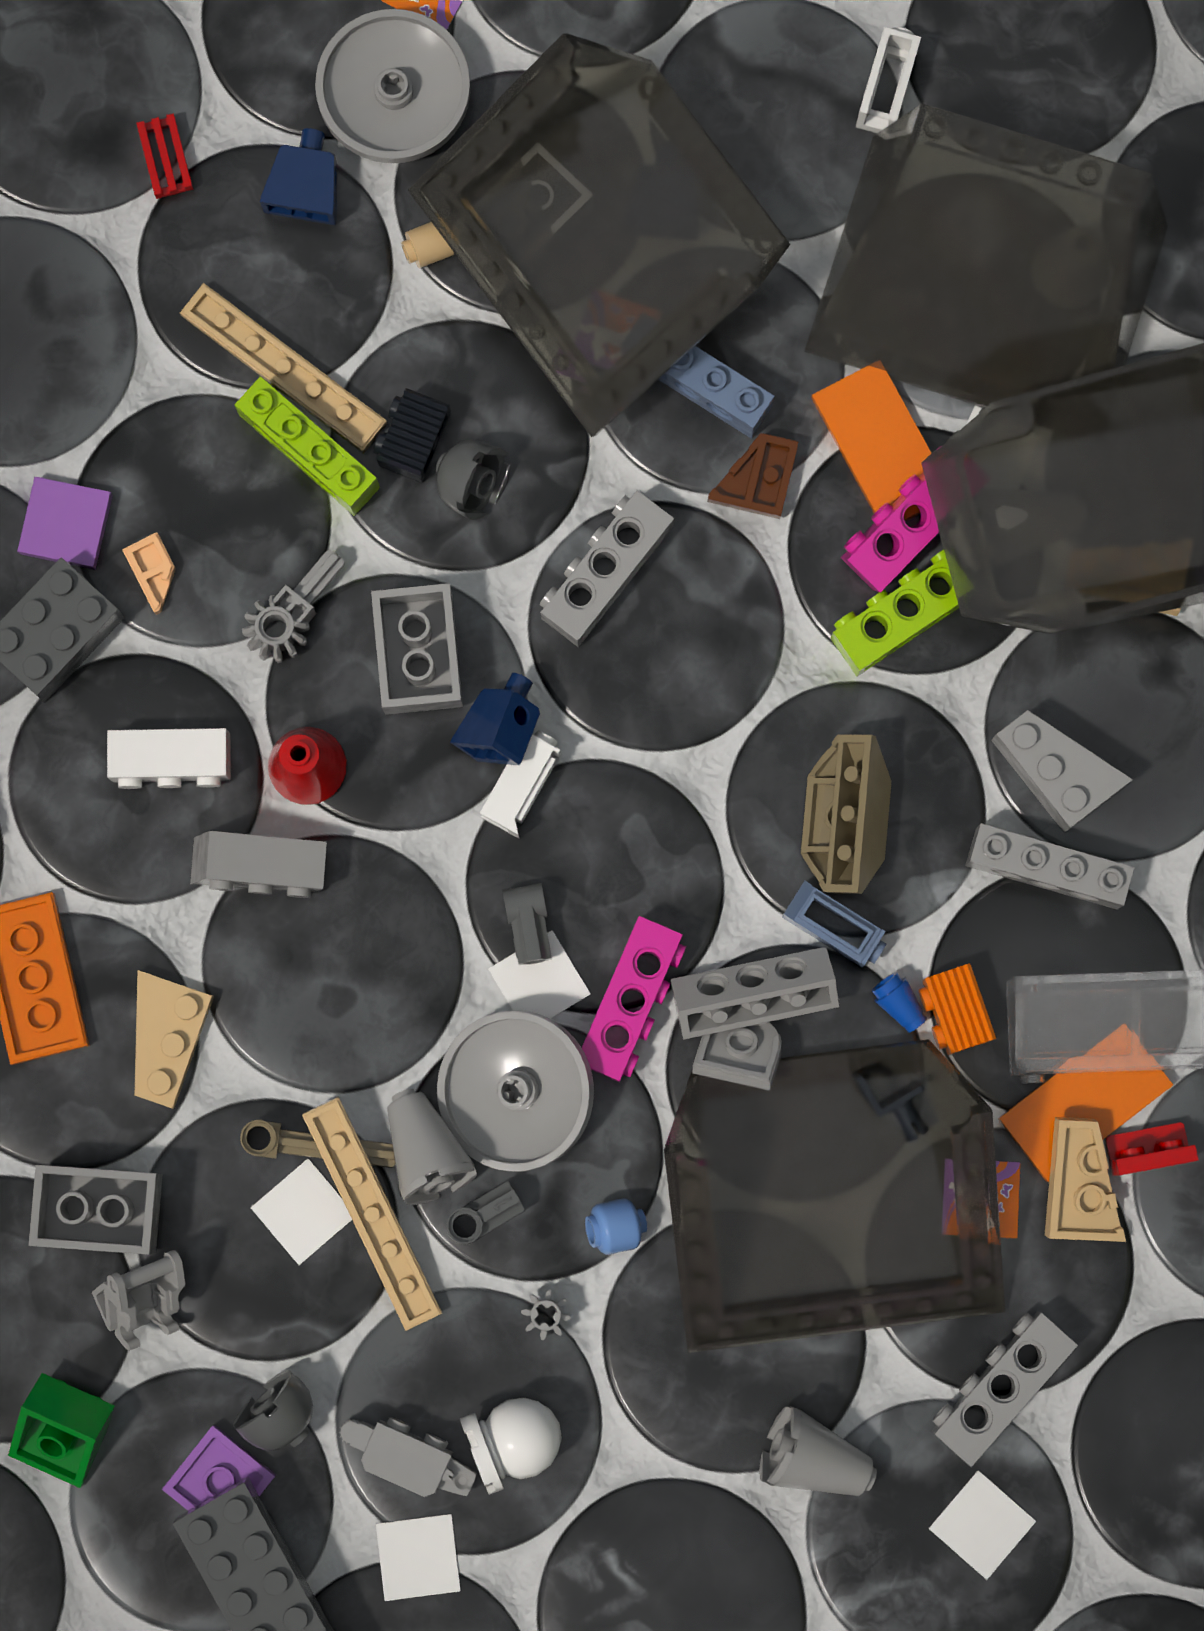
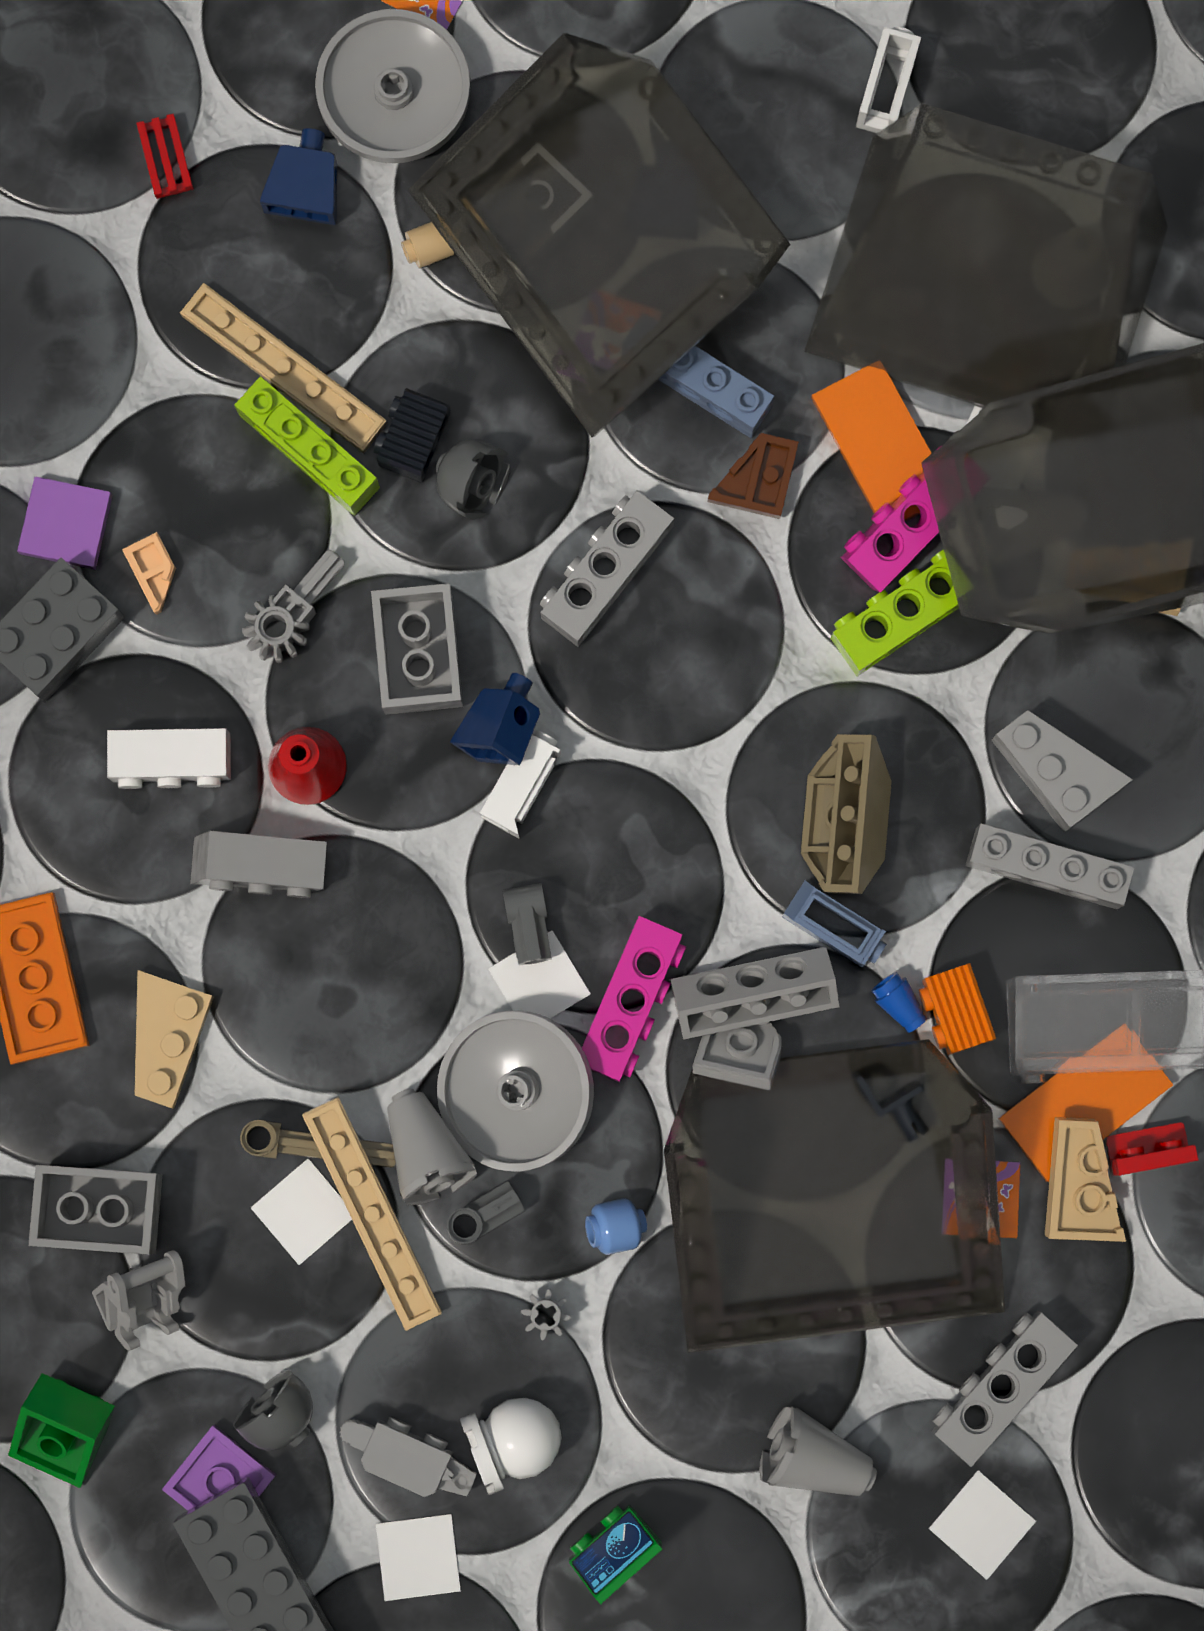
(614, 1552): none -> slope

